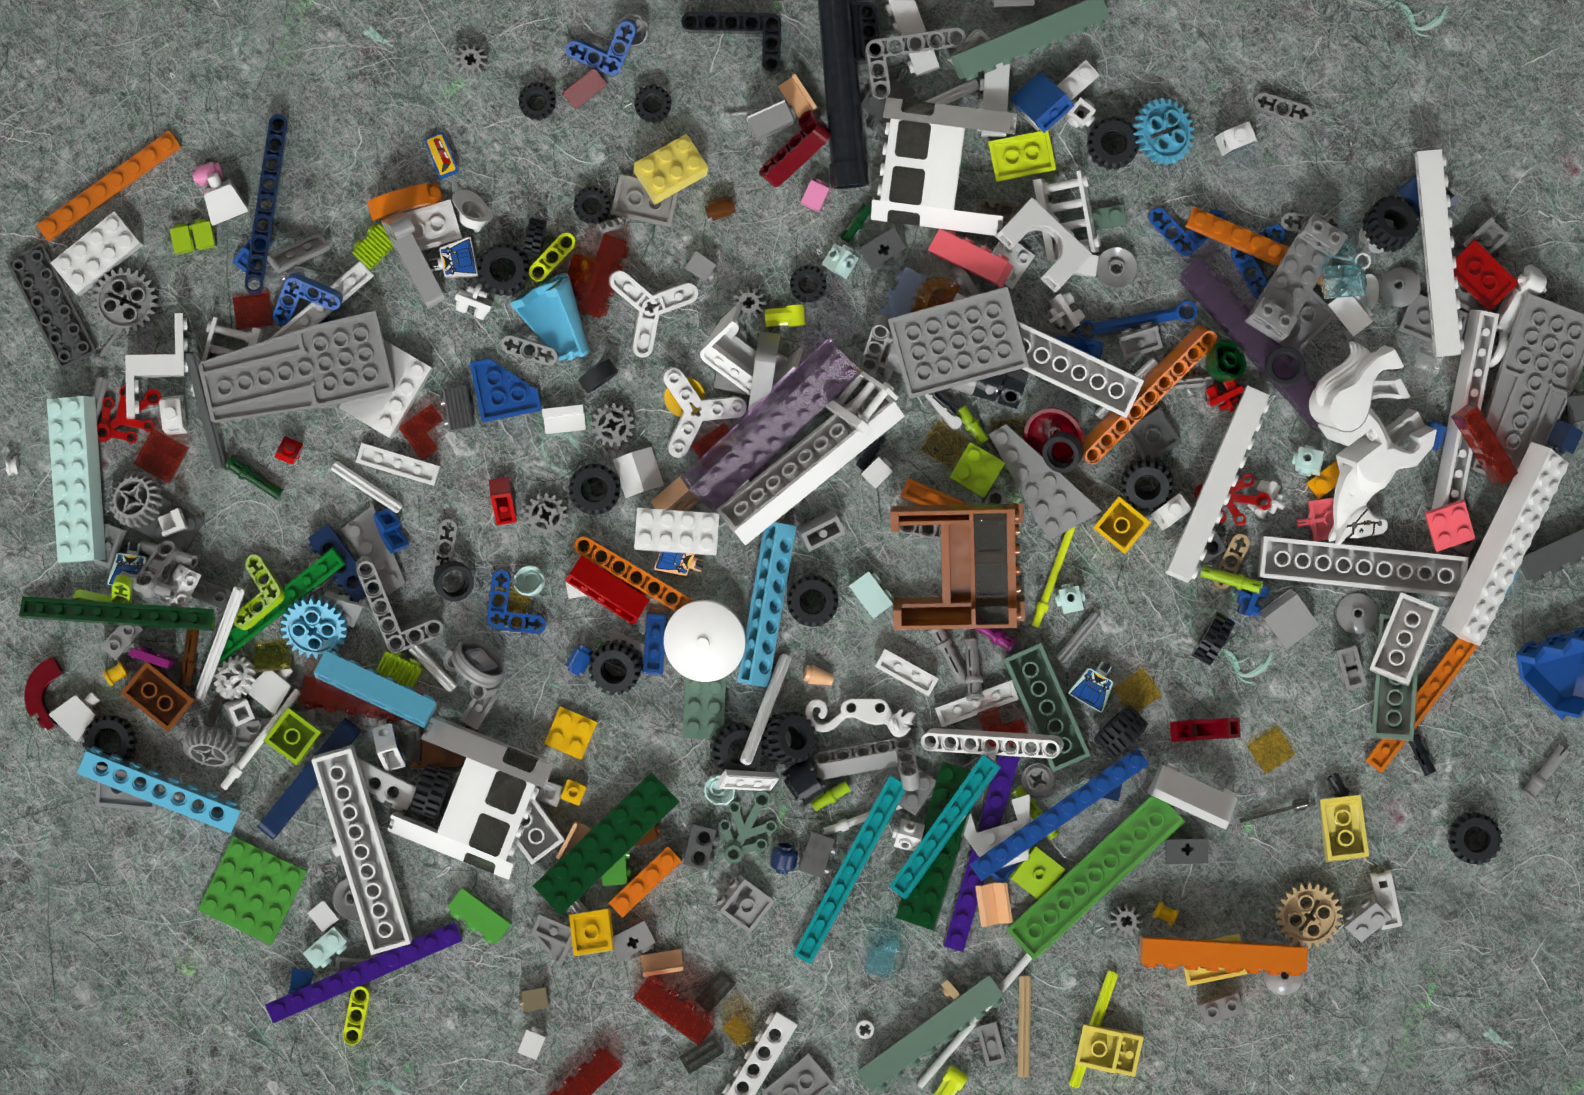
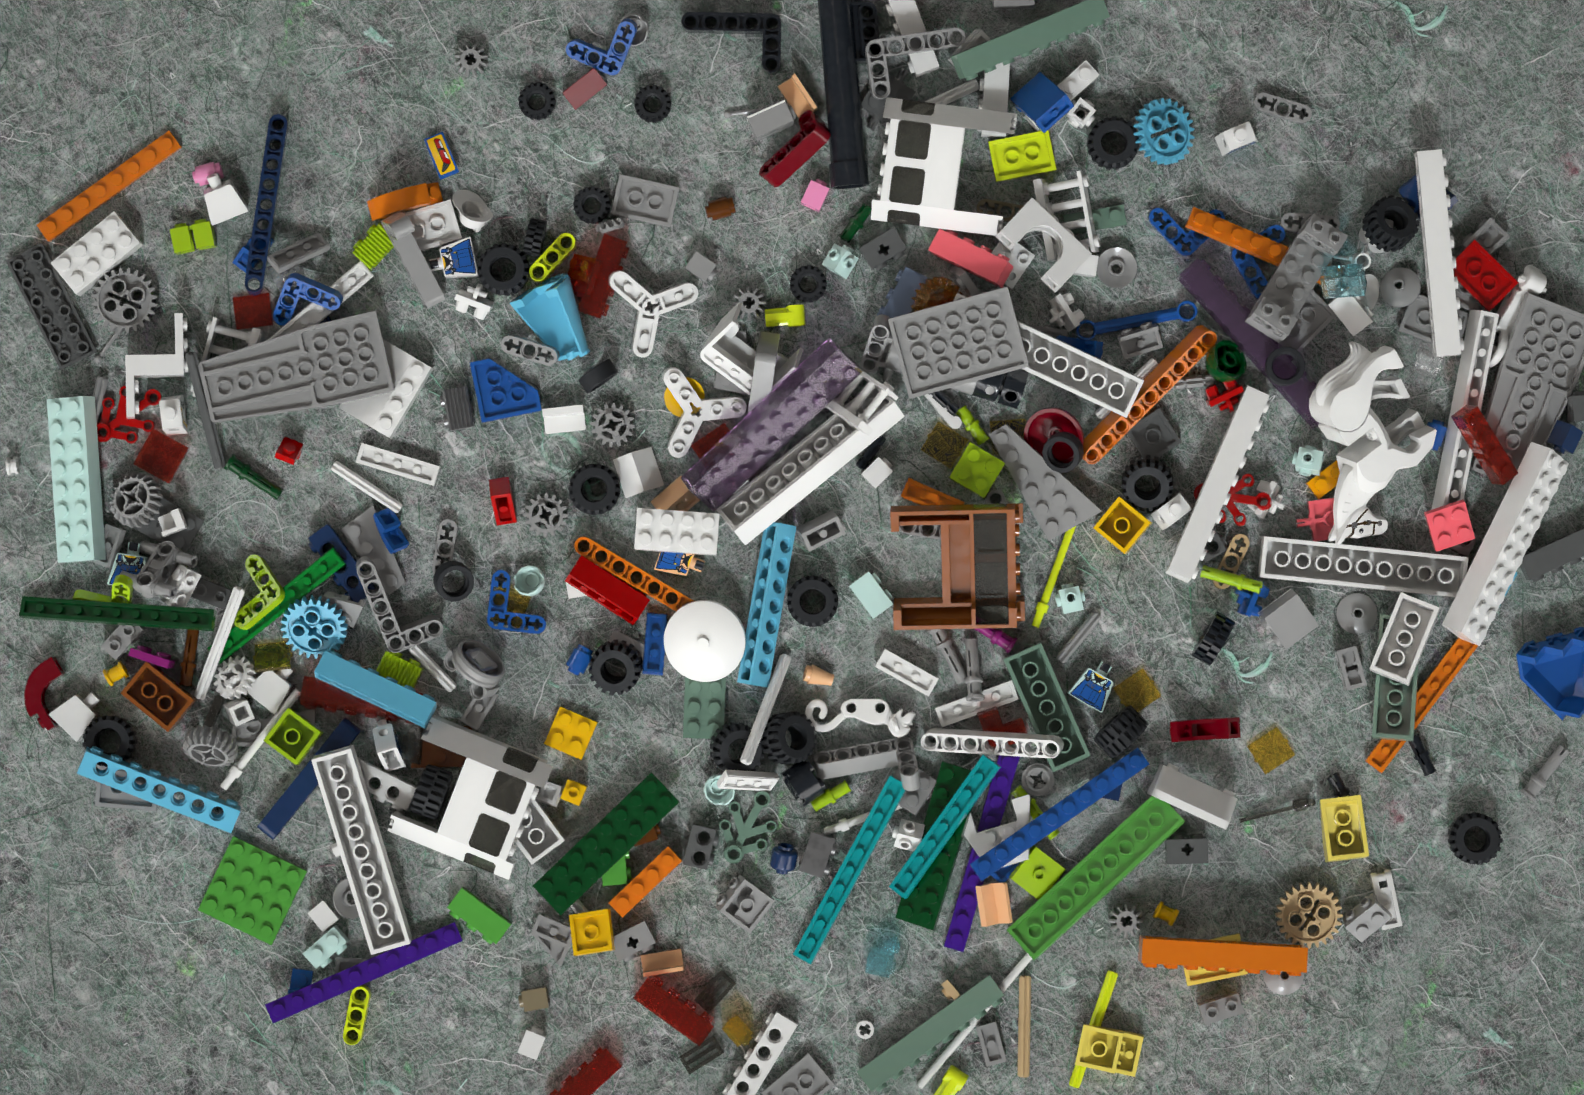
(417, 430): clear red plate -> none
(576, 833): light nougat panel -> none
(670, 169): light yellow brick -> none

